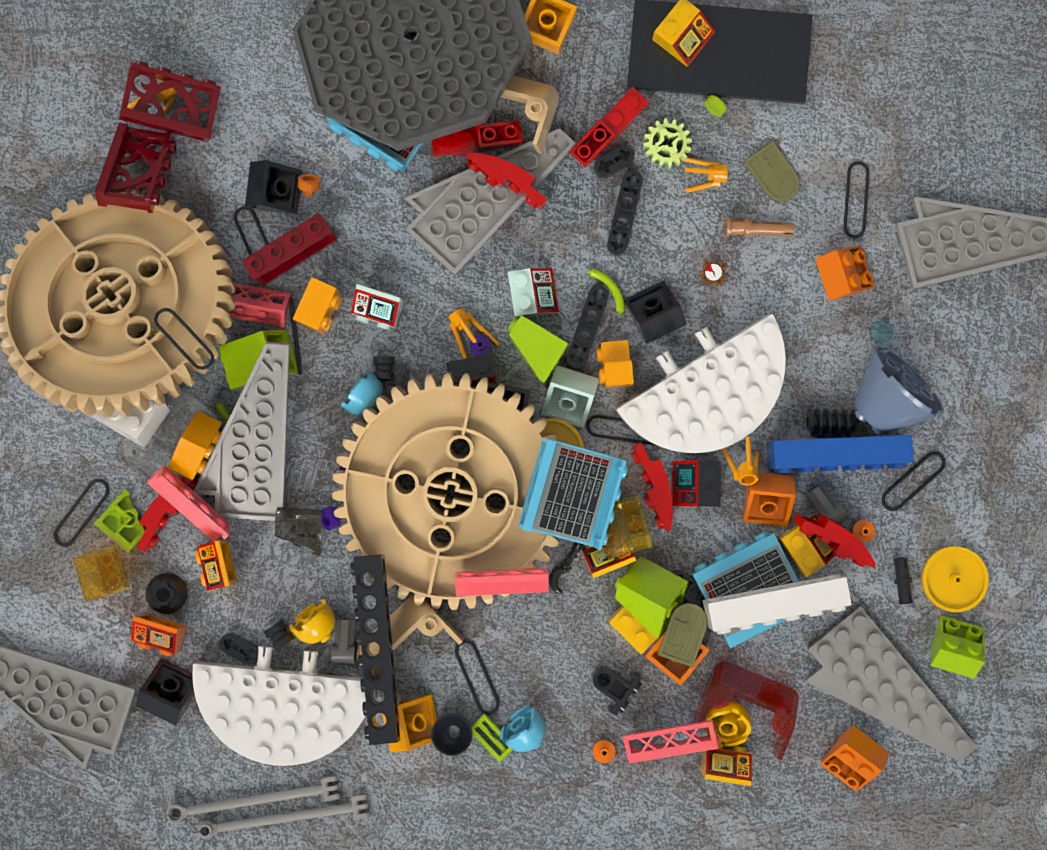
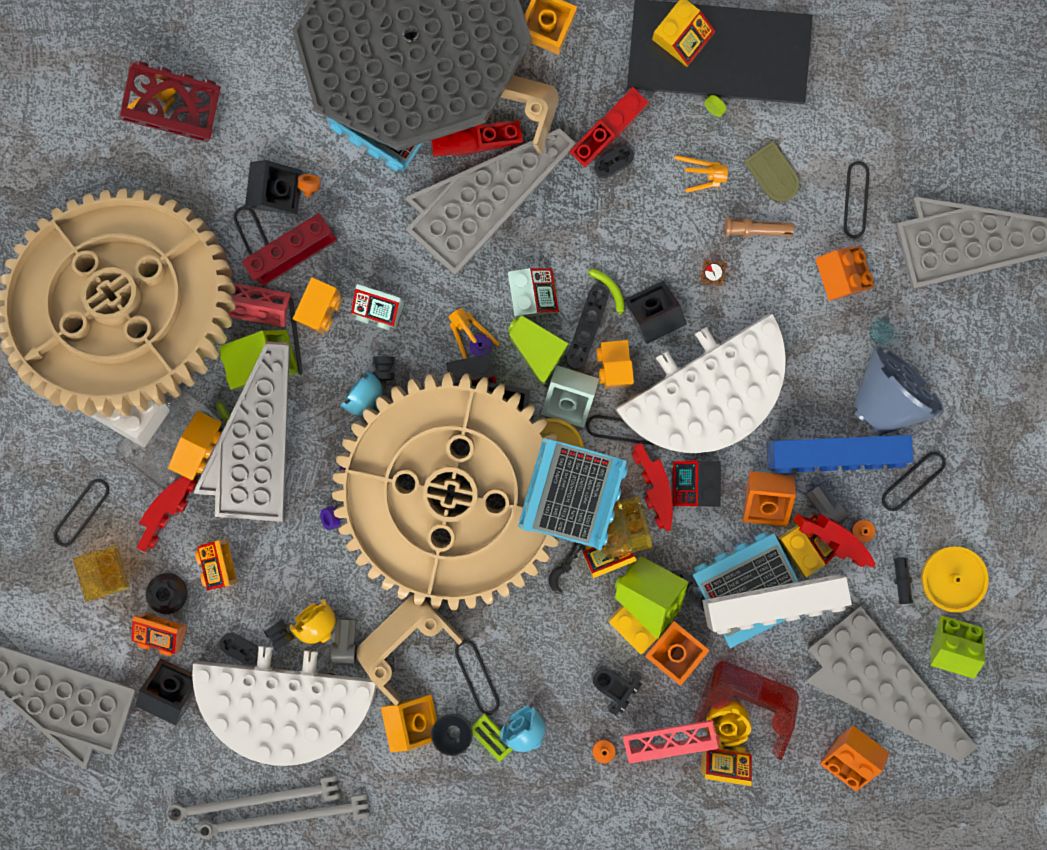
(108, 186): dark red fence -> none
(122, 522): lime slope -> none
(189, 504): coral fence -> none
(191, 332): black piece -> none
(300, 527): clear smoke slope -> none
(382, 636): black brick -> none
(501, 171): red slope -> none
(501, 581): coral fence -> none
(626, 213): black beam -> none
(659, 148): yellowish green gear -> none
(684, 634): olive window -> none
(747, 472): light orange plant -> none
(830, 422): black piece -> none

